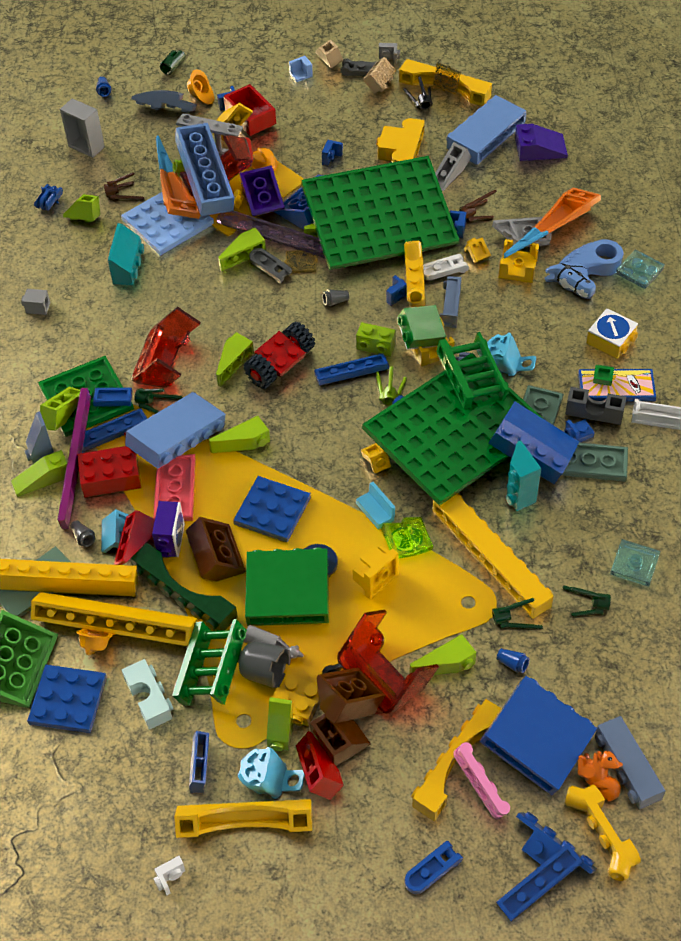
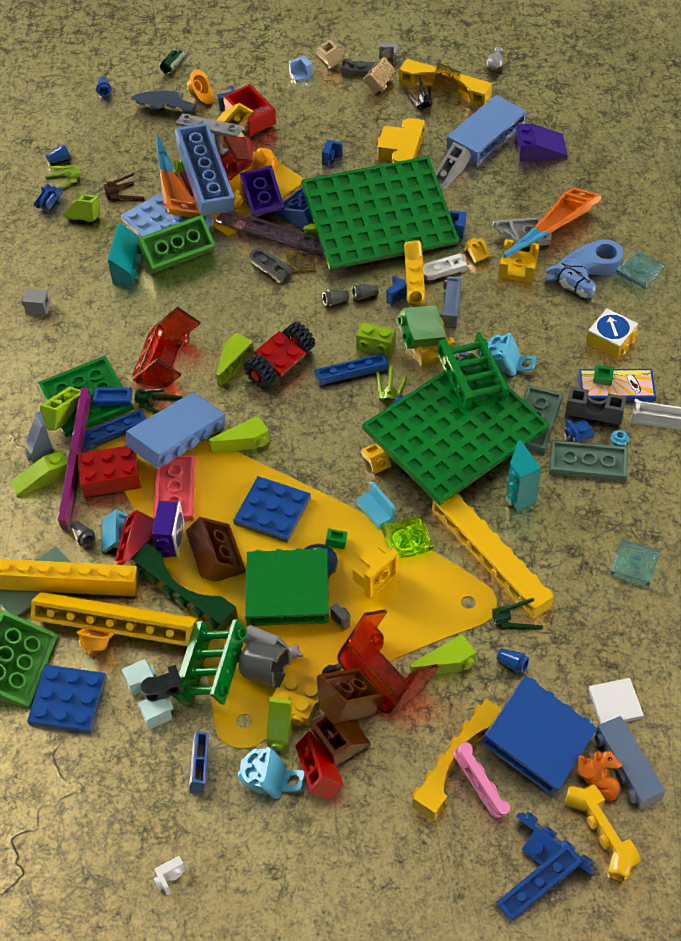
(58, 154): none -> blue cone
(71, 173): none -> lime plant
(82, 127): light grey piece -> none
(162, 686): none -> black leg
(176, 244): none -> bright green brick
(205, 818): yellow arch -> none
(240, 249): lime slope -> none
(336, 538): none -> green plate
(340, 616): none -> dark grey plate
(362, 291): none -> dark grey cone
(431, 868): blue plate -> none
(470, 208): reddish brown plant -> none
(495, 59): none -> light grey piece
(544, 441): blue slope -> none
(599, 600): dark green plant -> none
(616, 441): none -> medium azure plate
(616, 700): none -> white tile

